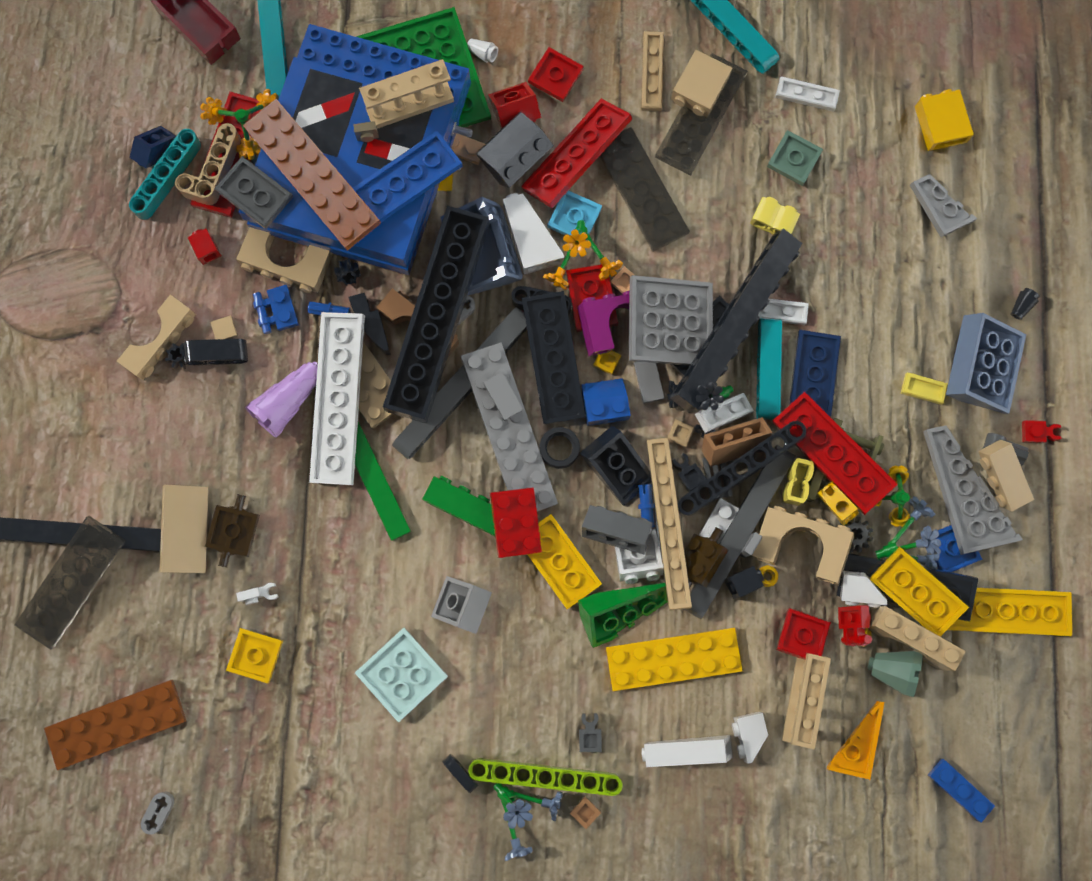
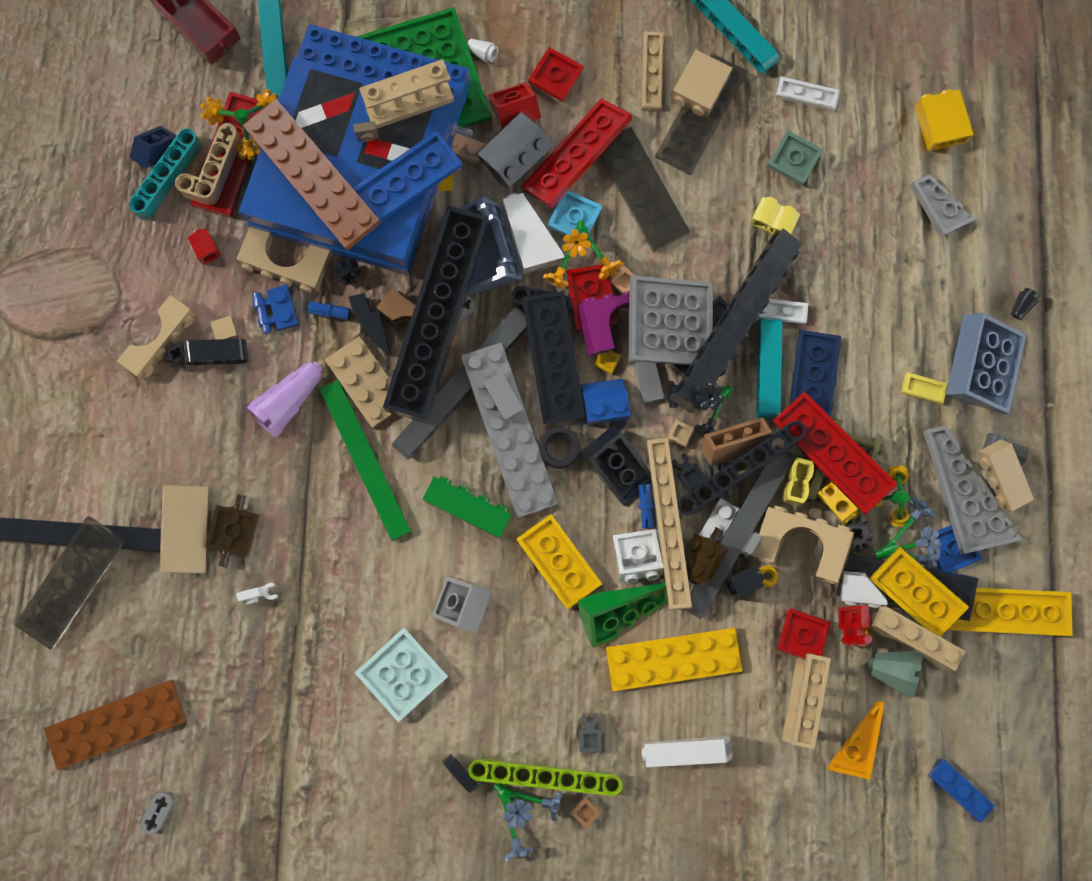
(253, 192): dark grey tile -> none
(254, 655): yellow plate -> none
(337, 398): white plate -> none
(515, 522): red plate -> none
(617, 529): dark grey brick -> none
(727, 412): white tile -> none
(751, 734): white slope -> none
(1038, 432): red plate -> none

